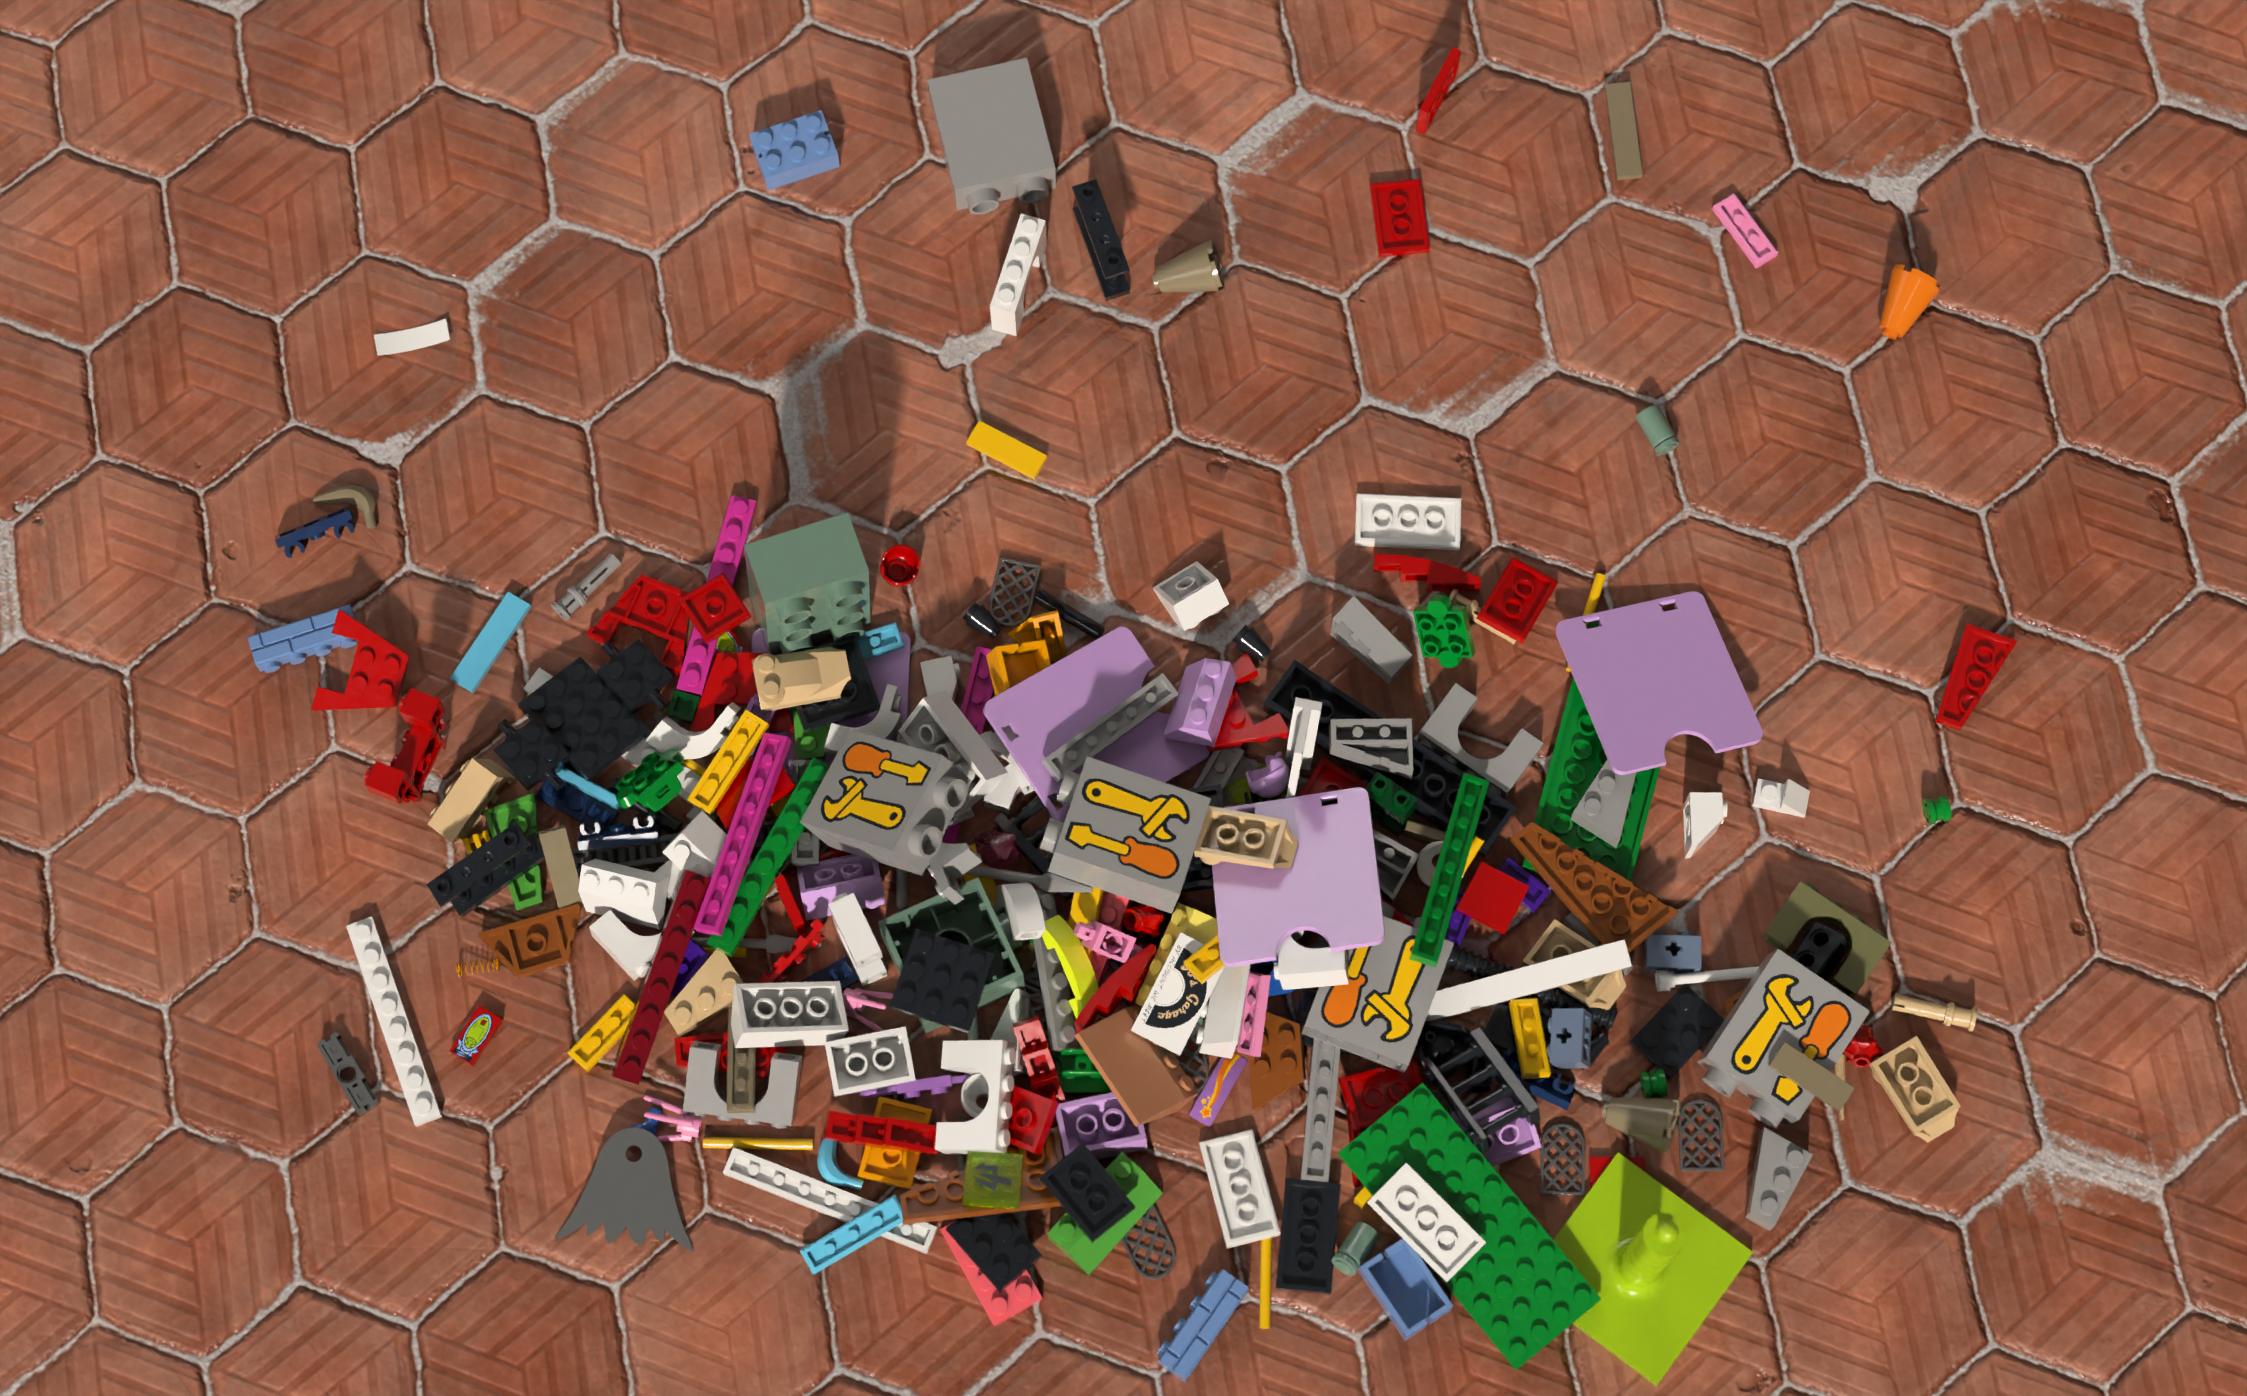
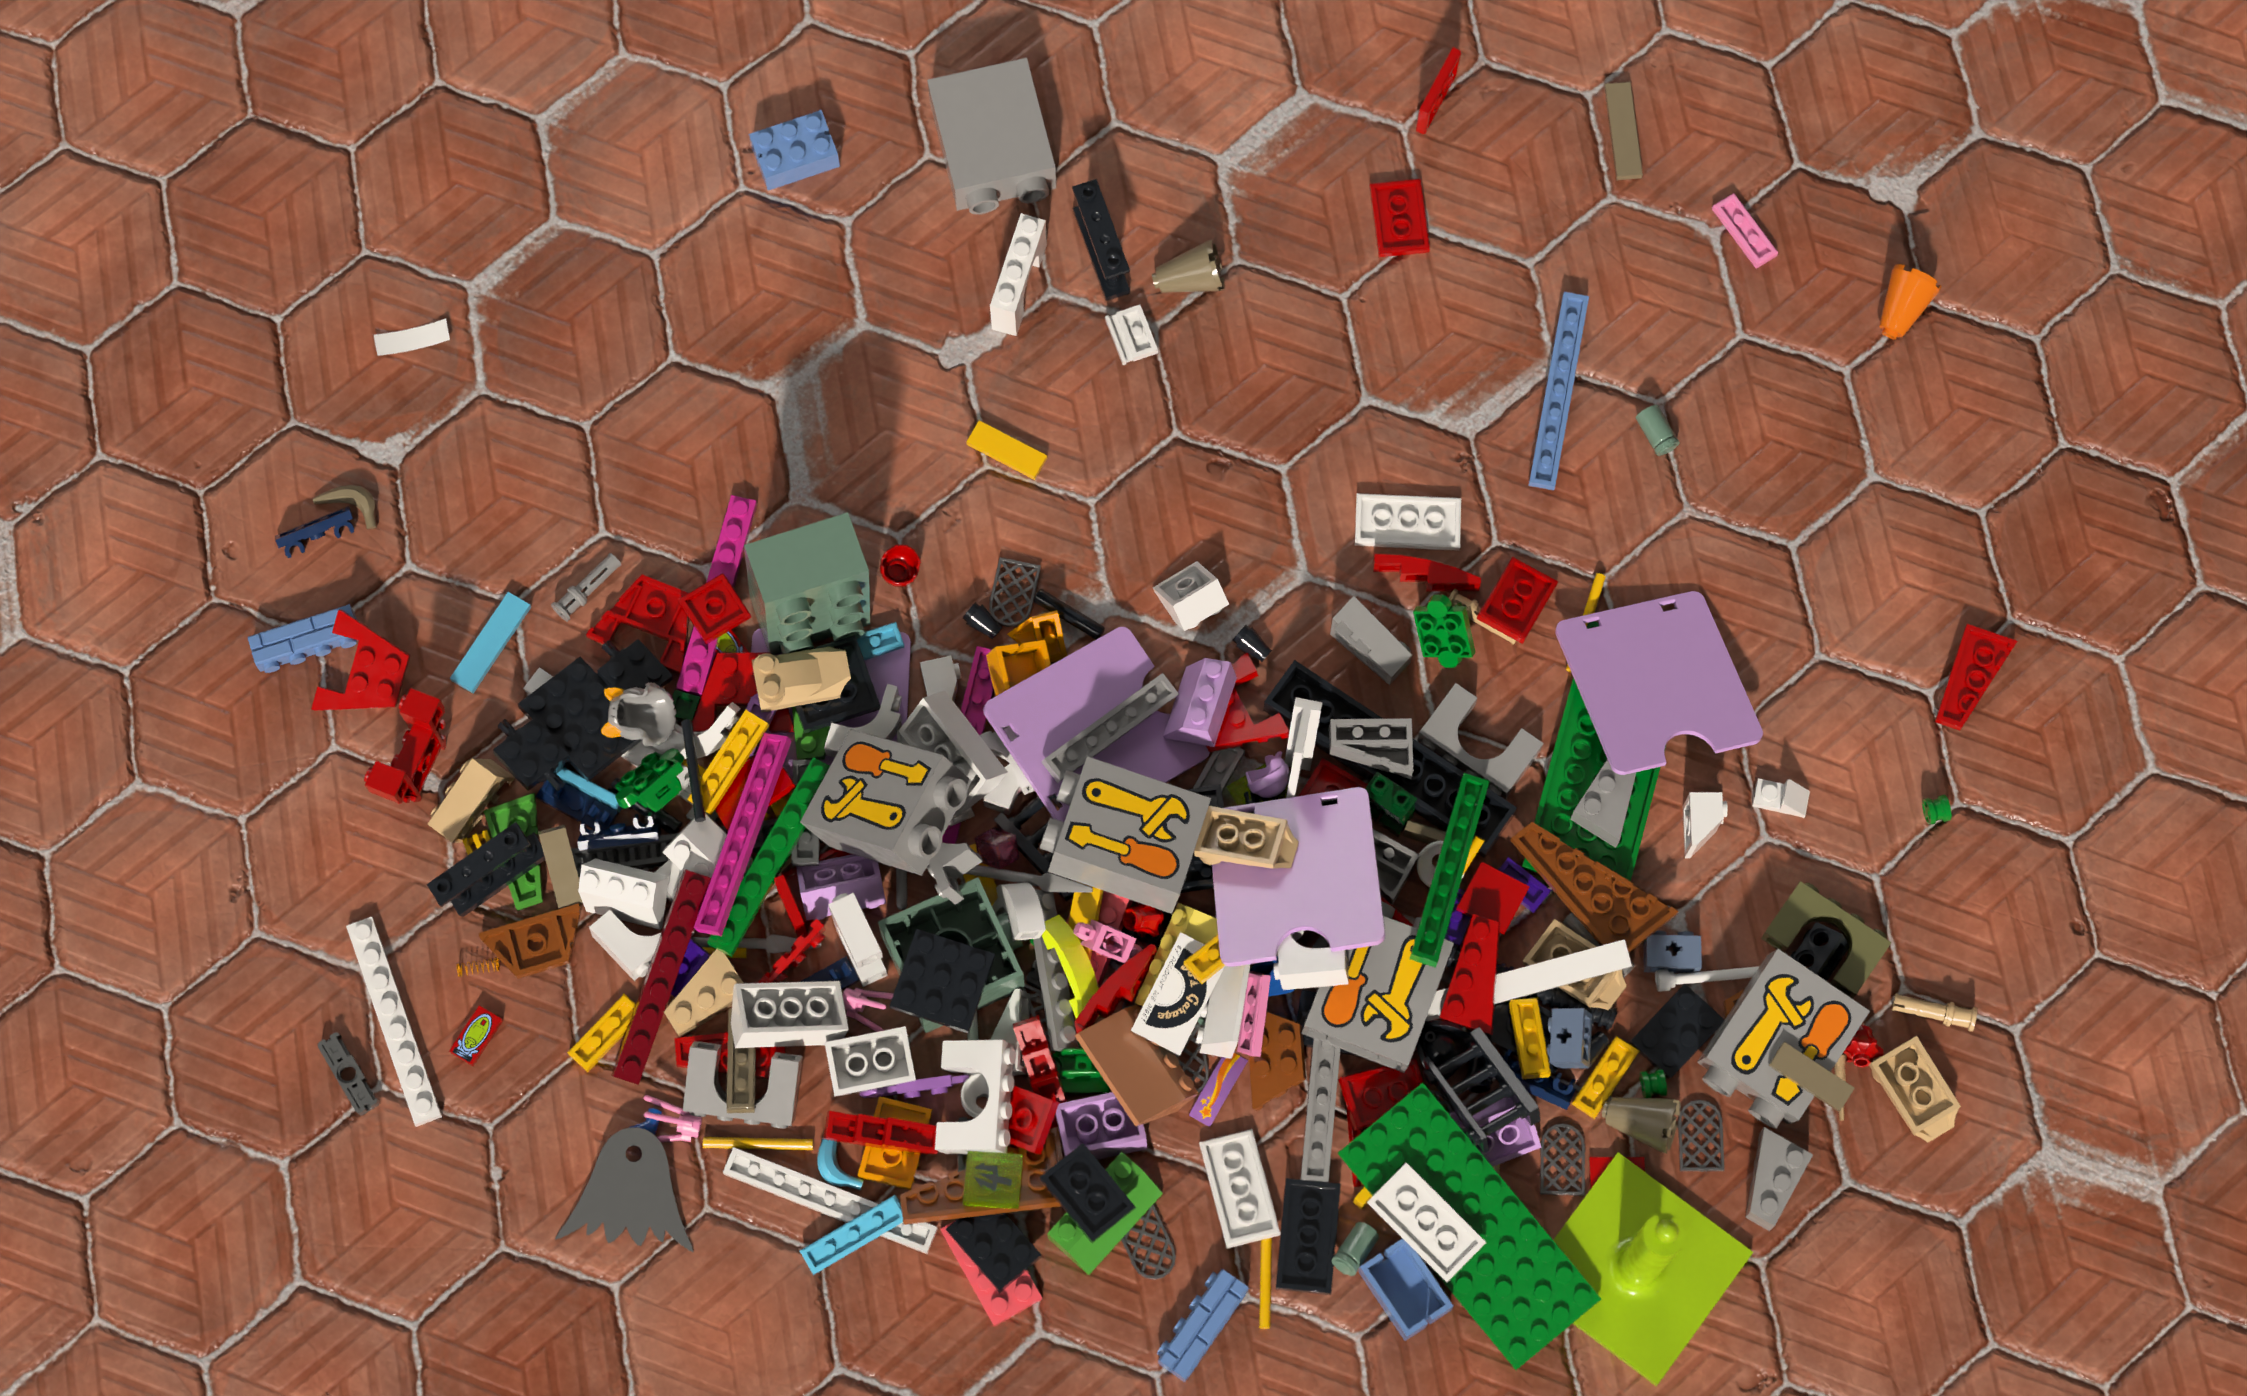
(640, 714): none -> light grey hair
(693, 770): none -> black bar
(1131, 334): none -> white plate
(1472, 987): none -> red wing
(1558, 391): none -> medium blue plate
(1605, 1077): none -> yellow tile

